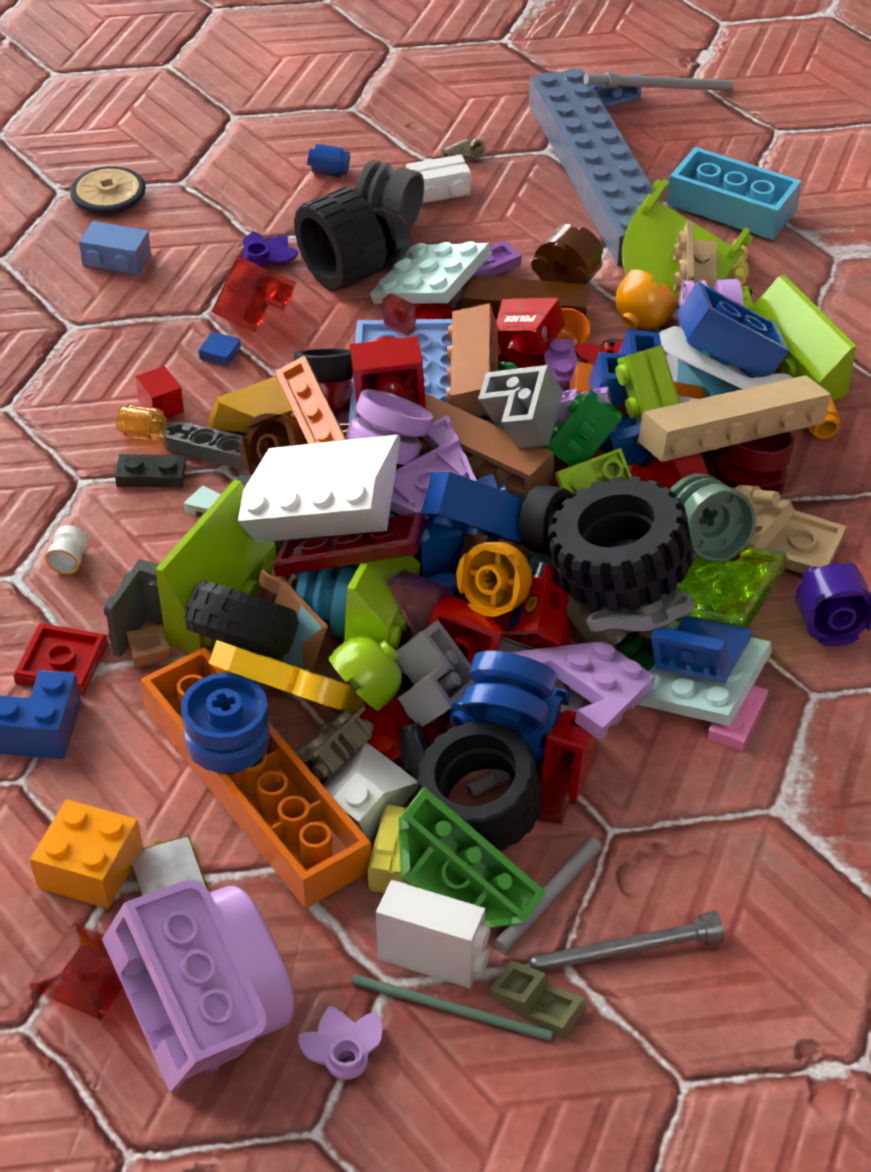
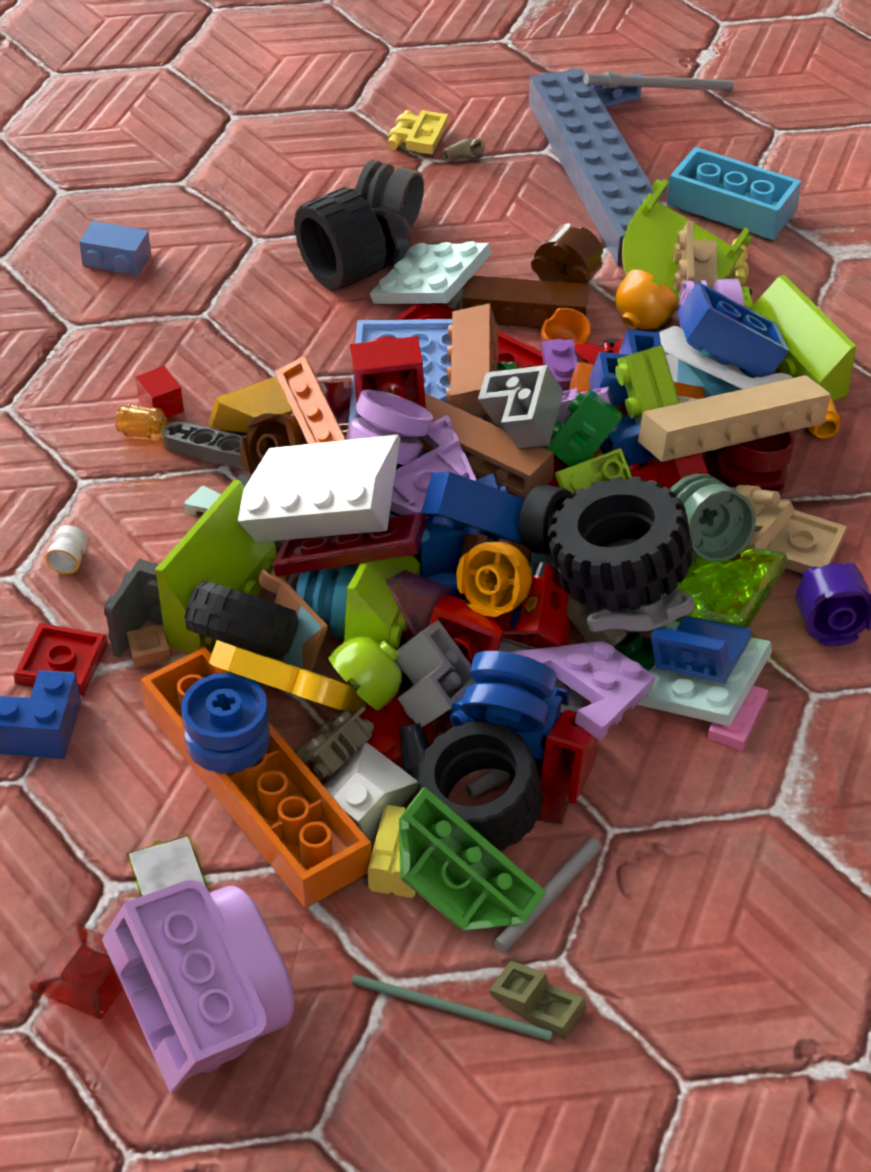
(86, 853): light orange brick -> none
(107, 189): tan wheel -> none
(150, 470): pearl dark grey plate -> none
(219, 349): blue tile -> none
(249, 292): clear red brick -> none
(269, 250): dark purple plate -> none
(328, 363): black tyre -> none
(329, 160): blue brick -> none
(340, 1039): lavender plate -> none
(399, 314): clear red plate -> none
(418, 132): none -> light yellow plate
(432, 934): white brick -> none
(444, 178): white brick -> none
(501, 260): medium lavender plate -> none
(528, 326): red torso -> none
(705, 929): flat silver piece -> none

